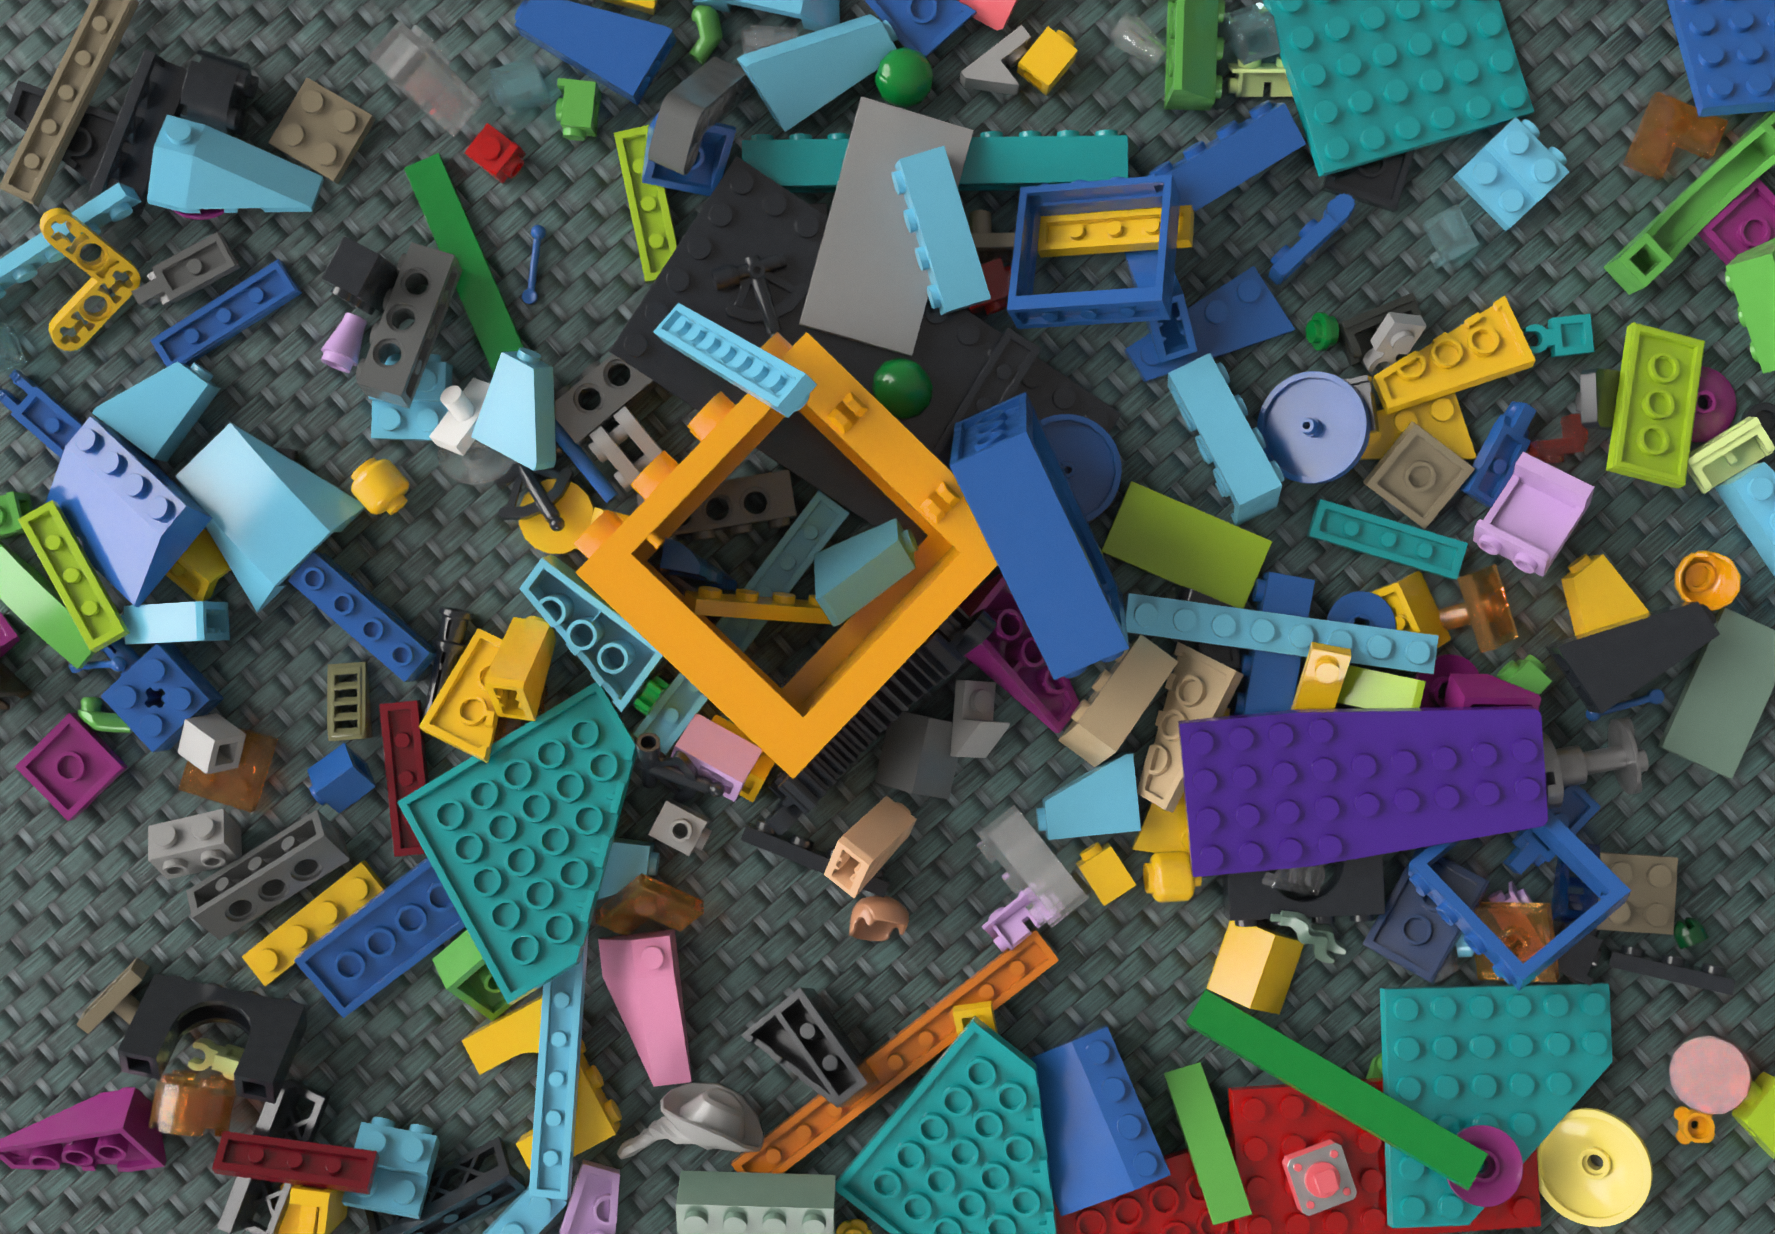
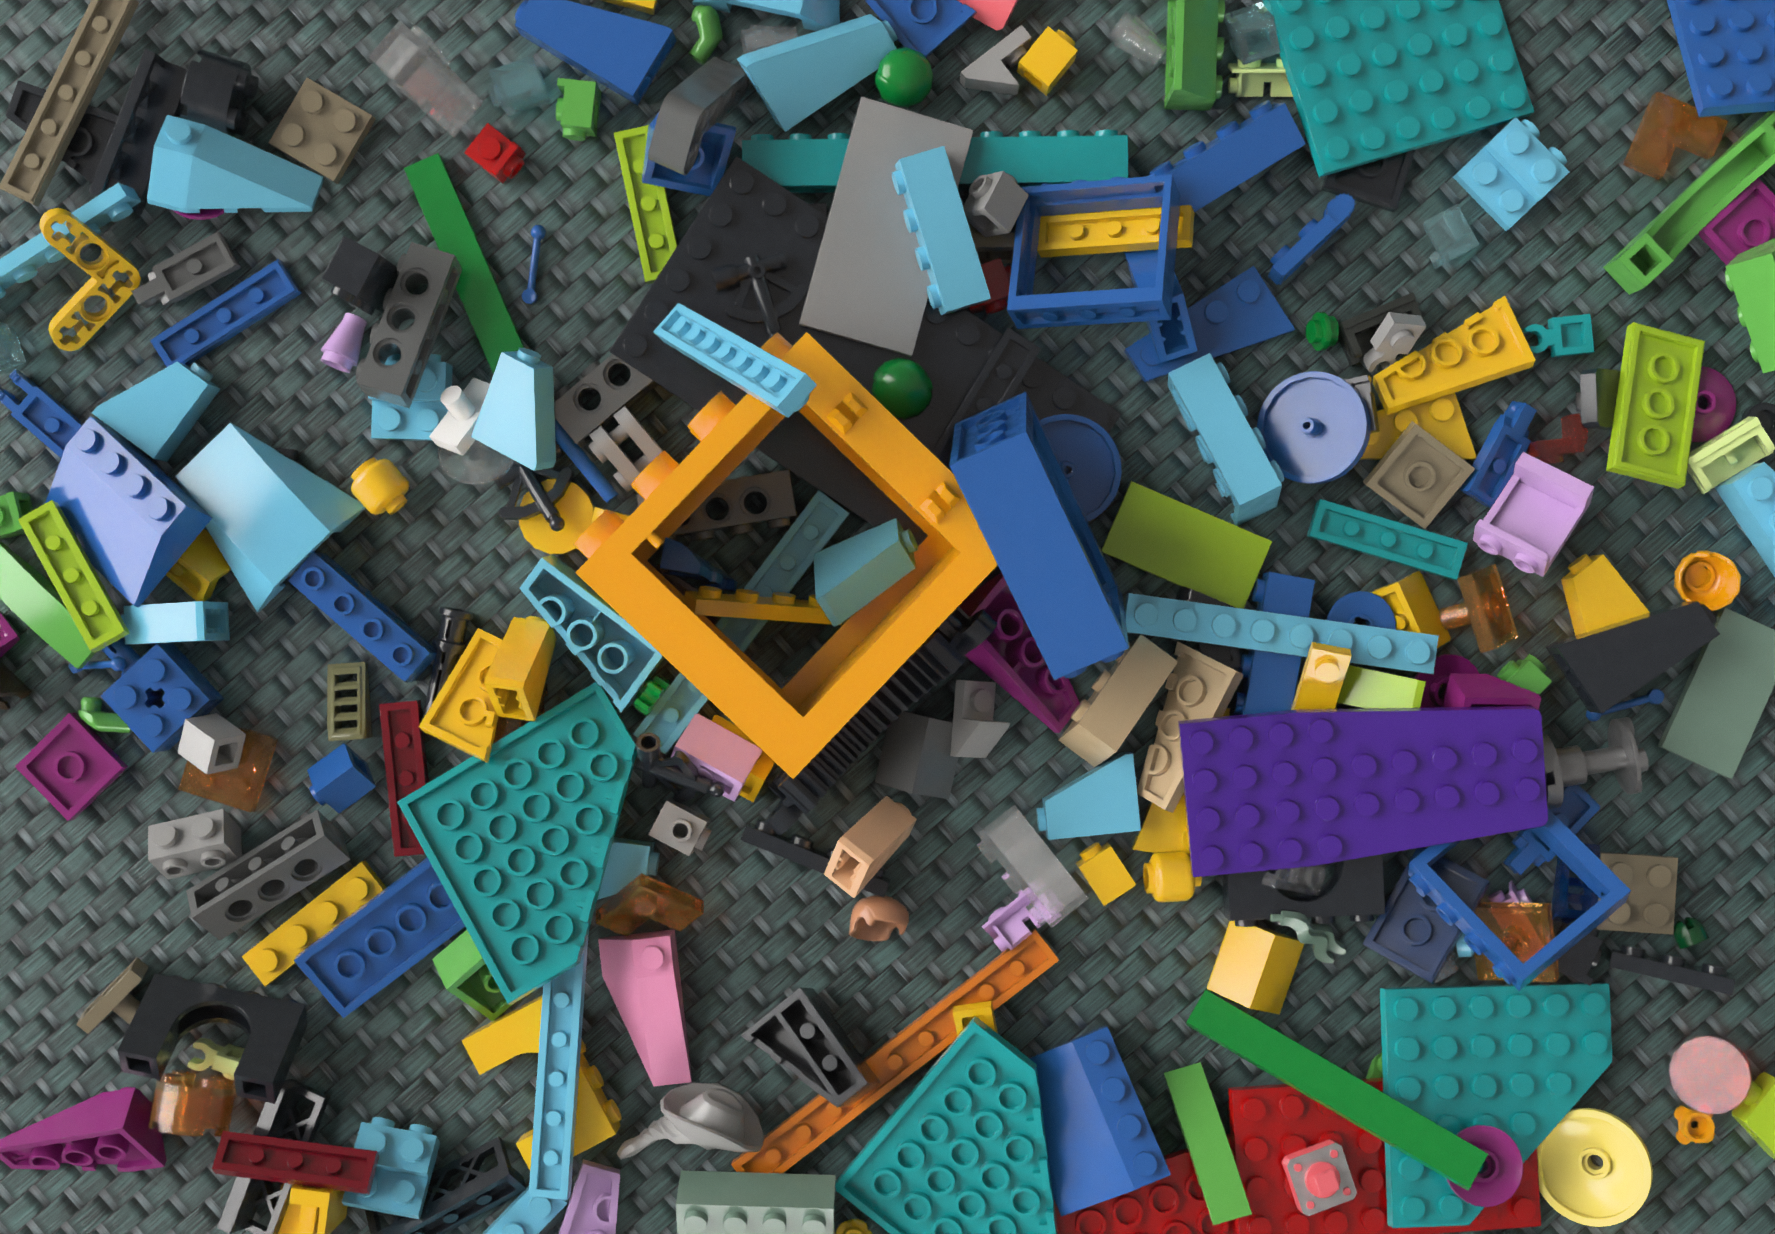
(994, 203): none -> light grey brick

